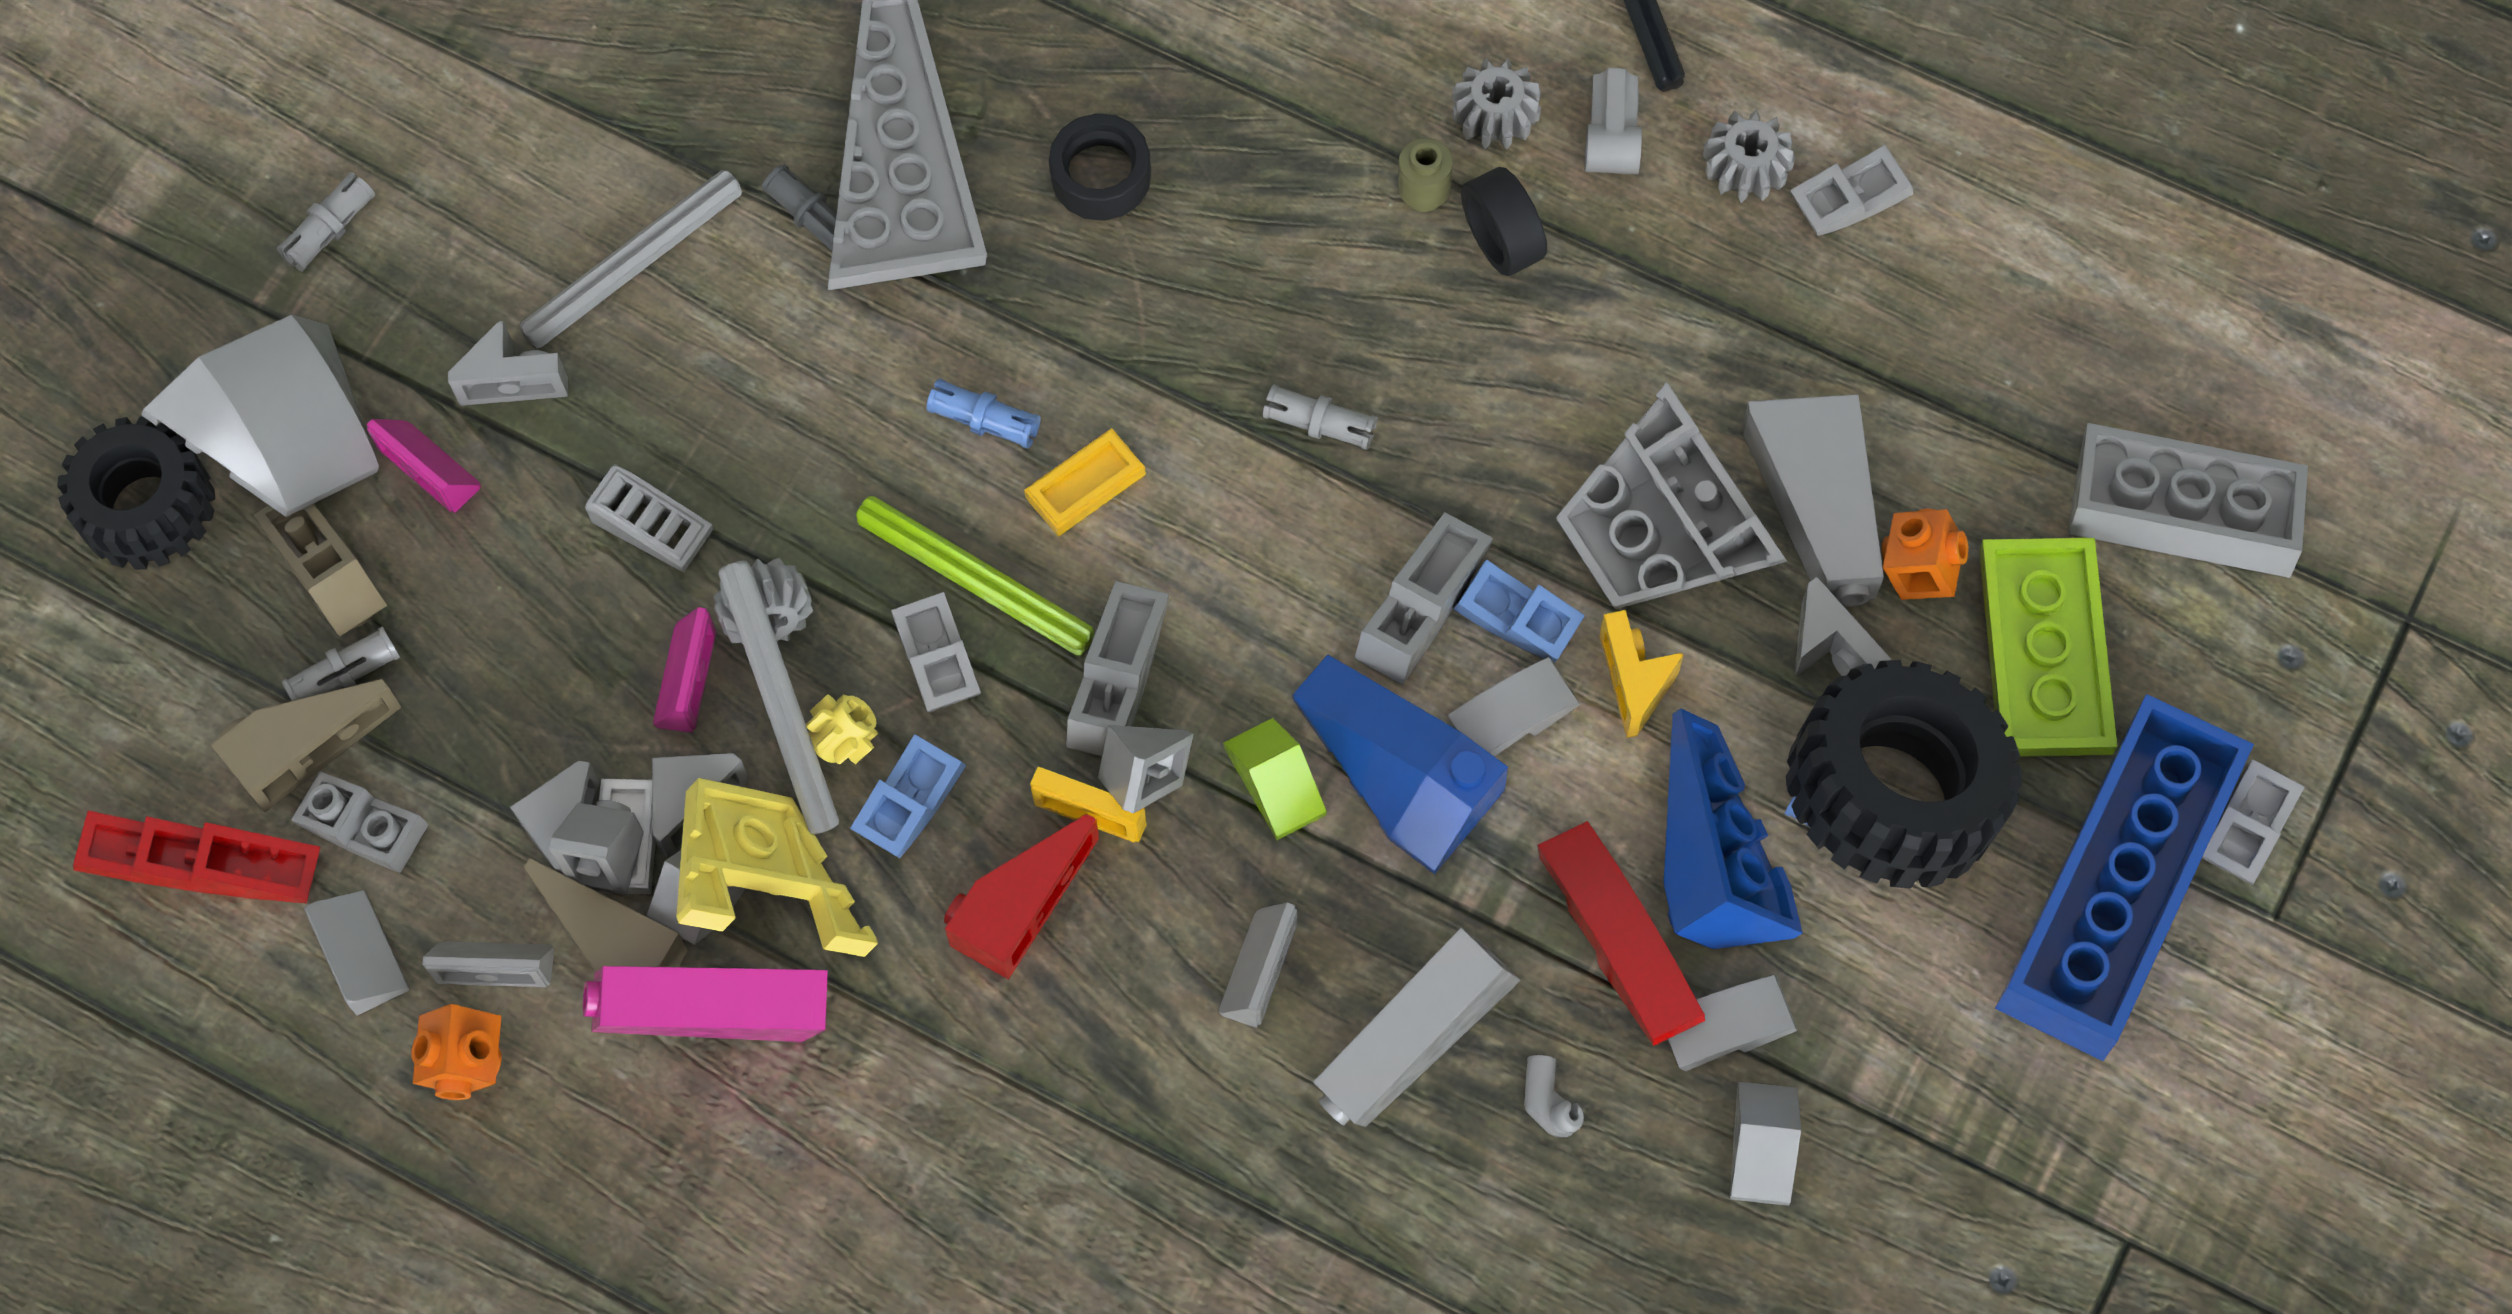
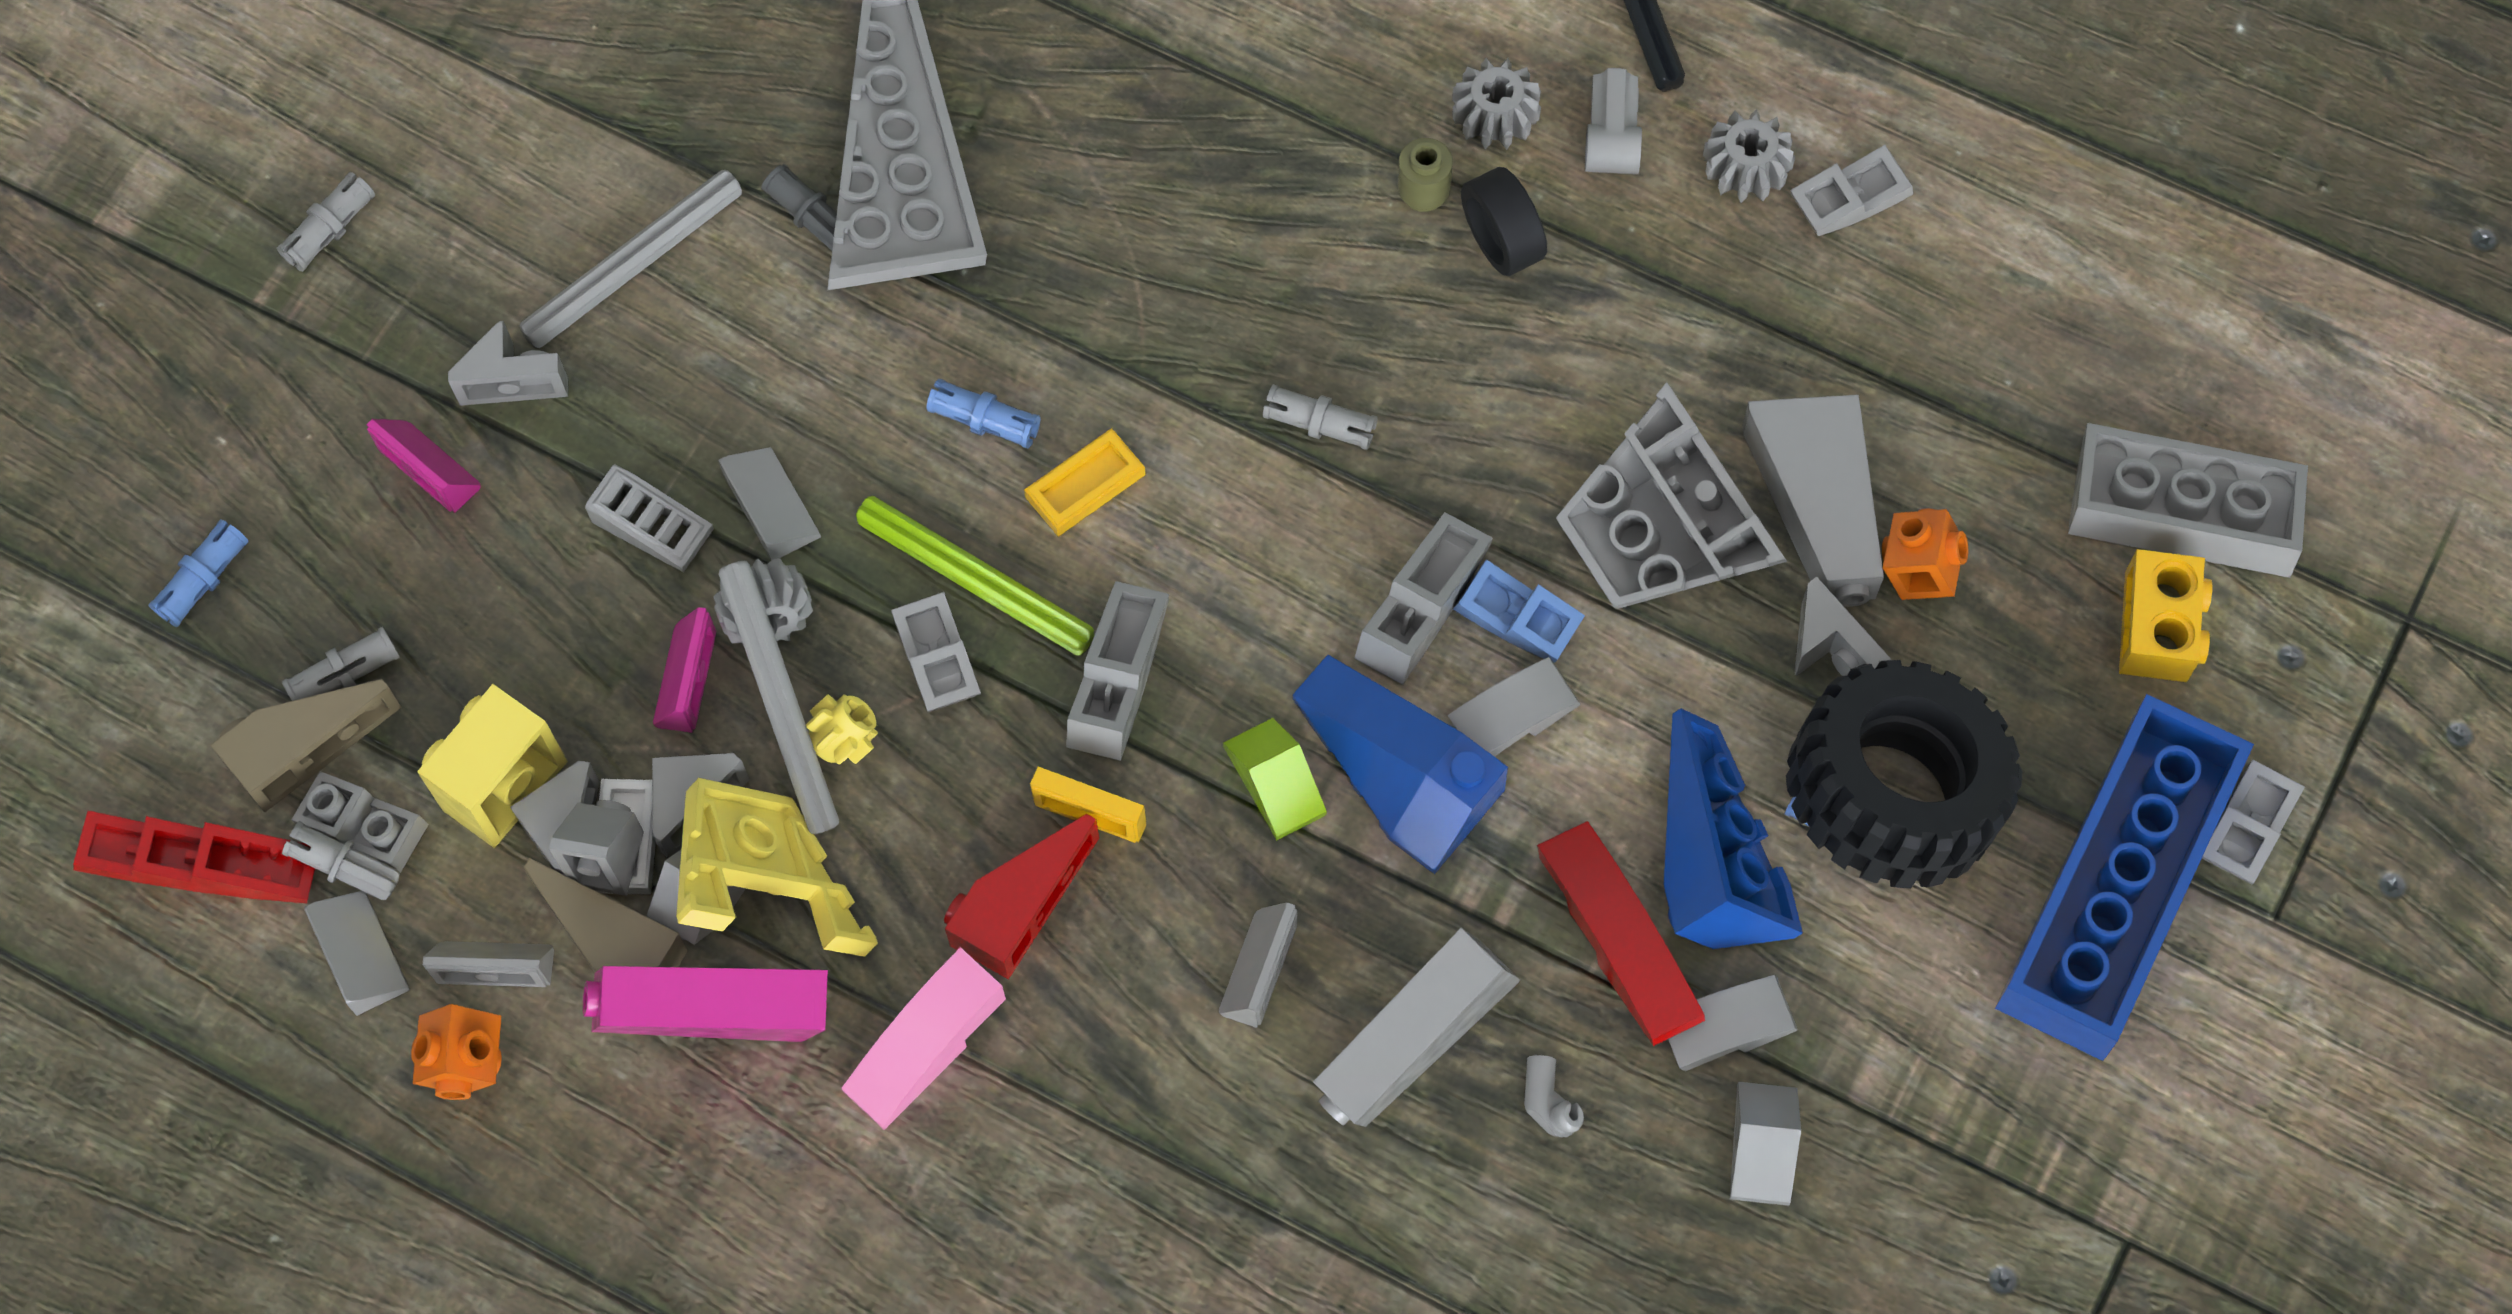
(116, 460): black tyre -> none
(198, 573): none -> medium blue pin
(273, 414): light grey wedge -> none
(323, 566): dark tan slope -> none
(341, 862): none -> light grey axle
(491, 763): none -> light yellow brick
(769, 501): none -> light grey slope
(909, 797): medium blue slope -> none
(924, 1038): none -> bright pink slope
(1091, 132): black tyre -> none
(1143, 764): light grey slope -> none
(1635, 681): yellow slope -> none
(2048, 645): lime plate -> none
(2152, 613): none -> yellow brick

